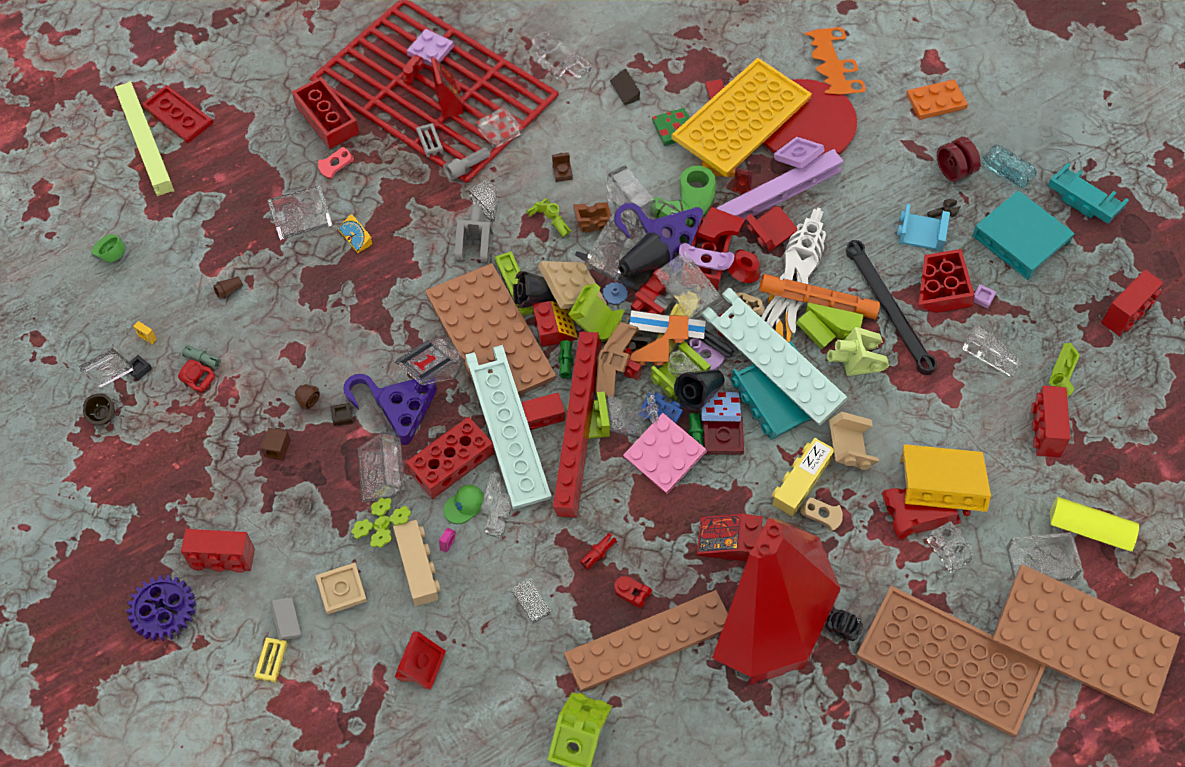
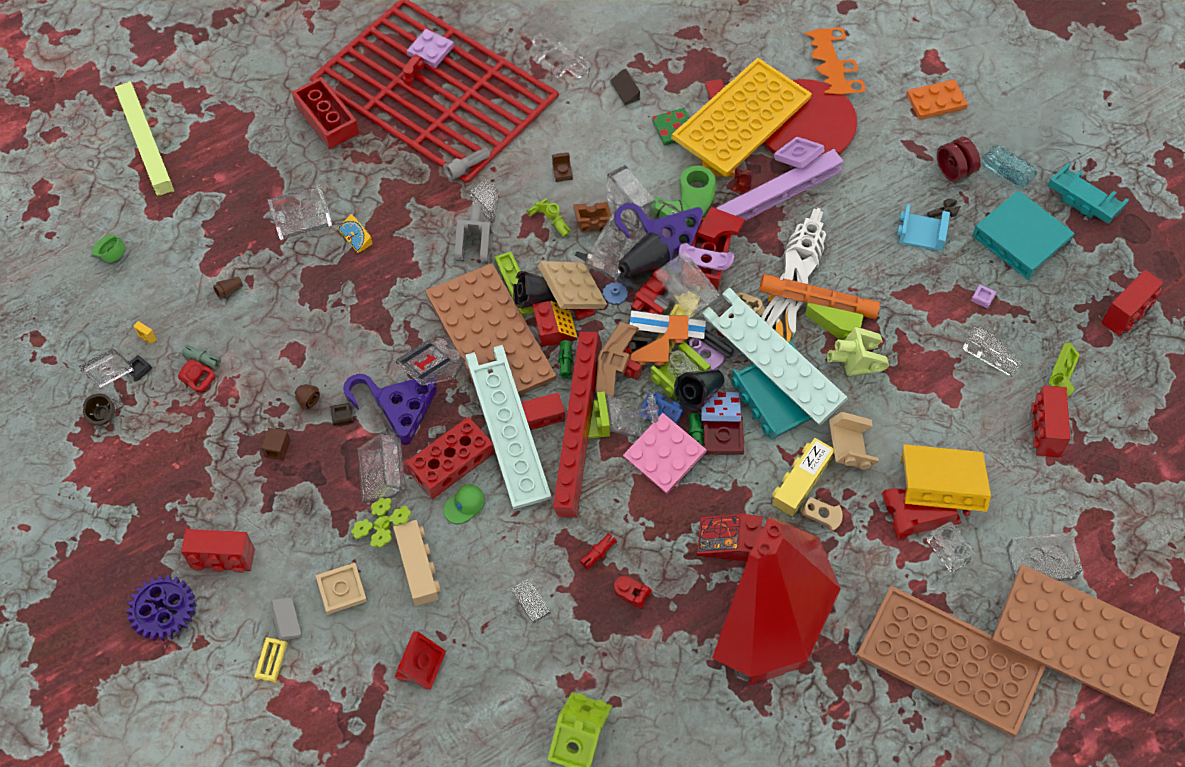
(177, 114): red tile -> none
(325, 165): coral piece -> none
(433, 150): light grey tile -> none
(446, 90): red slope -> none
(447, 539): dark pink tile -> none
(495, 507): clear plate -> none
(499, 127): clear tile -> none
(594, 314): lime panel -> none
(646, 641): nougat plate -> none
(745, 267): red piece -> none
(771, 228): red bracket -> none
(815, 329): lime tile -> none
(844, 625): black gear -> none
(891, 308): black piece -> none
(945, 282): red wedge -> none
(1094, 523): neon yellow brick -> none

